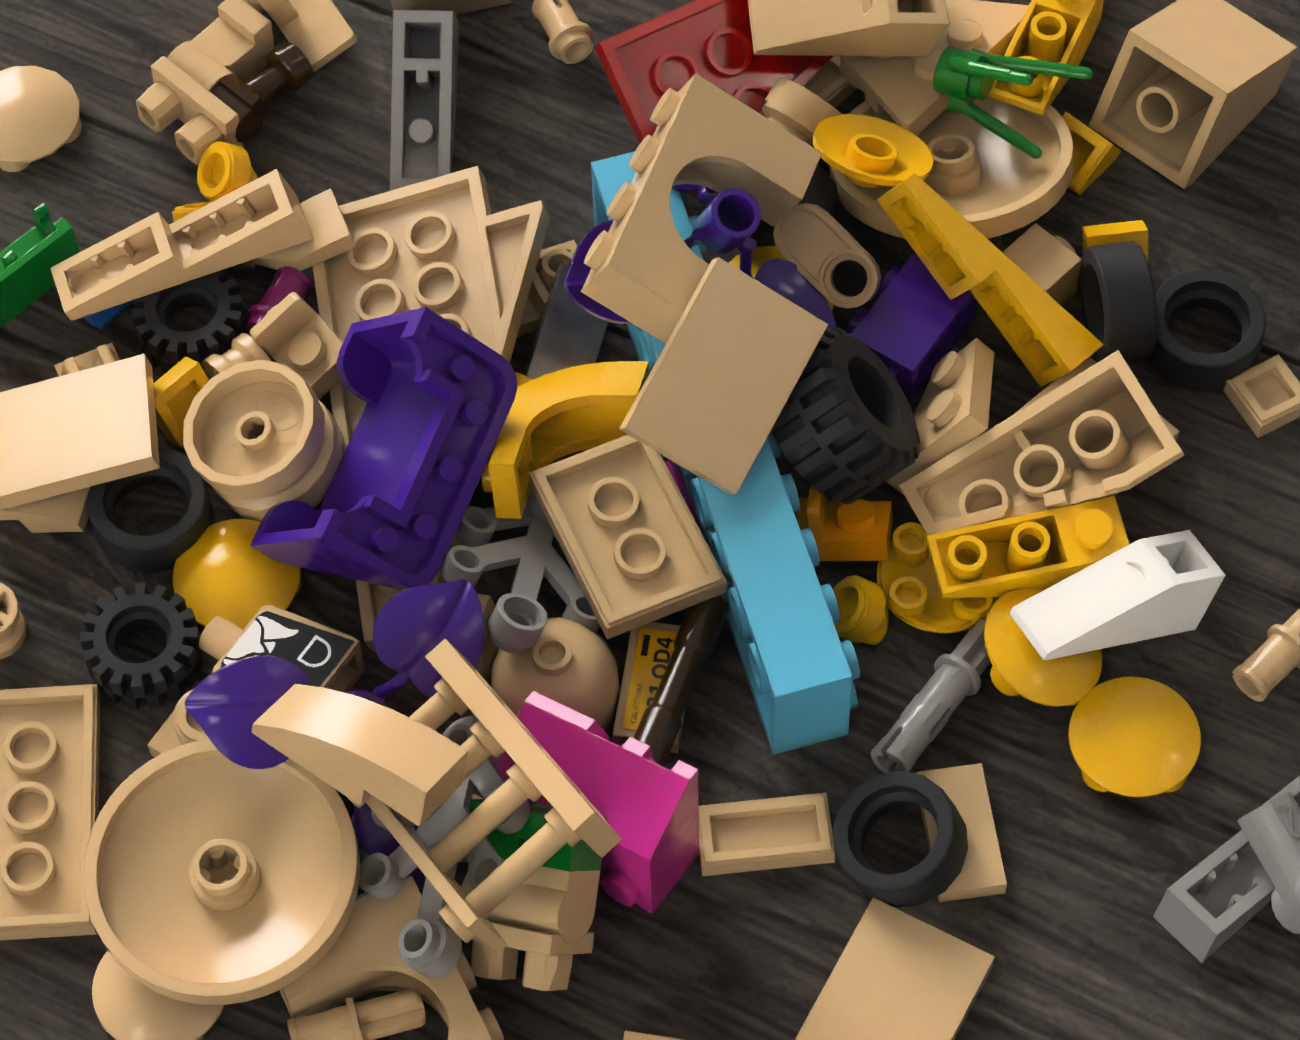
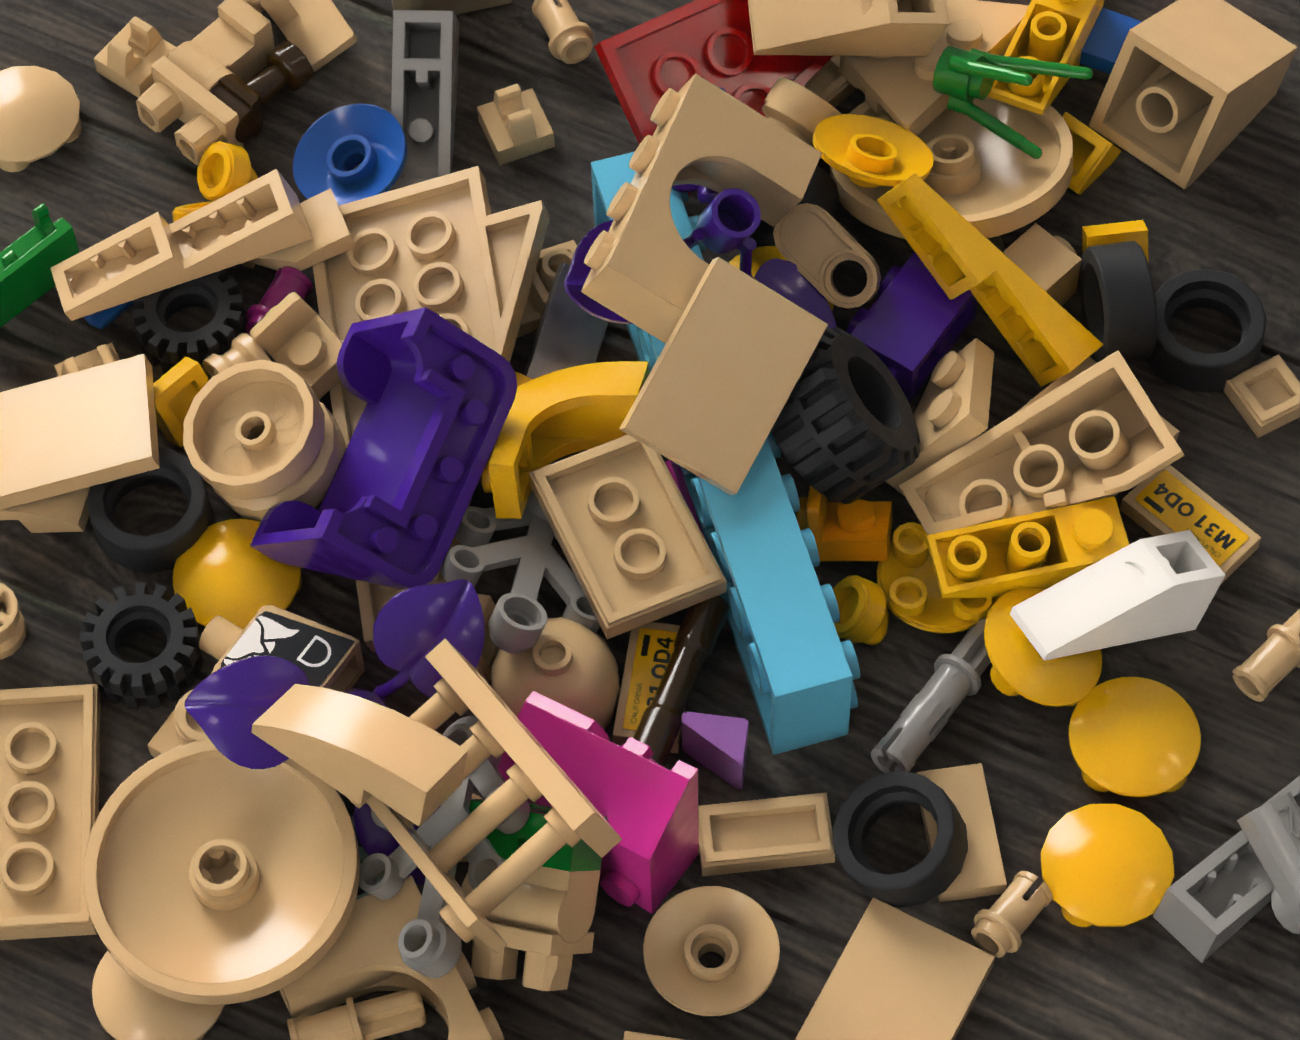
(130, 56): none -> tan tile
(343, 140): none -> blue dish
(515, 124): none -> tan tile
(705, 922): none -> tan dish
(717, 744): none -> medium lavender slope
(1003, 924): none -> tan pin
(1106, 40): none -> blue tile
(1106, 865): none -> yellow dish
(1175, 504): none -> tile

